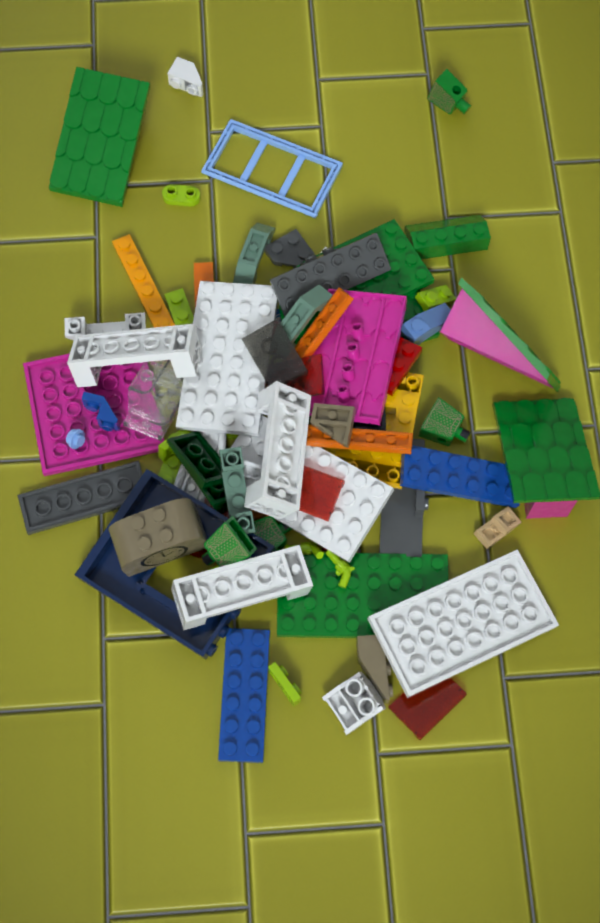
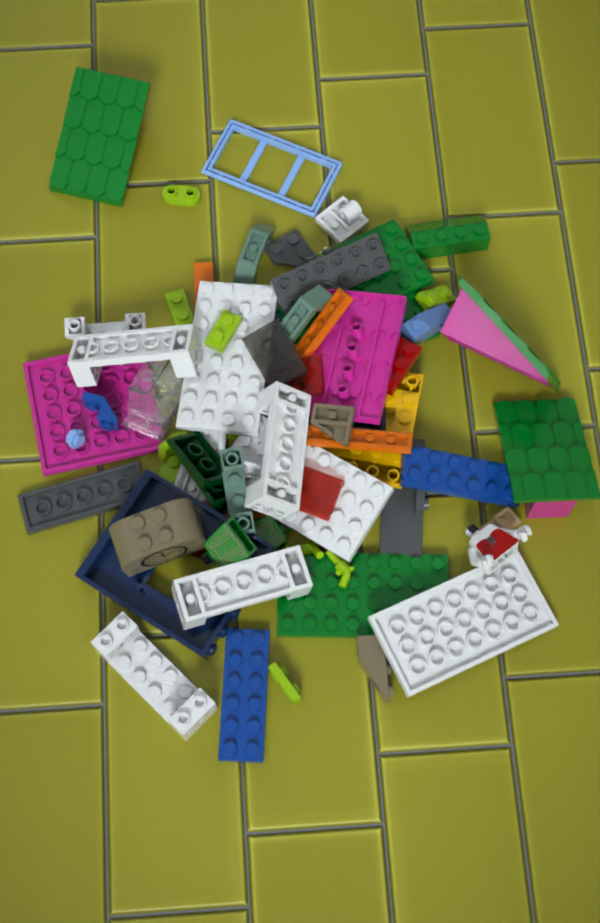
(142, 282): light orange plate -> none
(154, 676): none -> white plate
(184, 76): white slope -> none
(223, 331): none -> lime plate
(342, 220): none -> white plate
(354, 702): white slope -> none
(427, 707): clear red piece -> none
(443, 424): green torso -> none
(449, 93): green torso -> none
(494, 545): none -> white torso

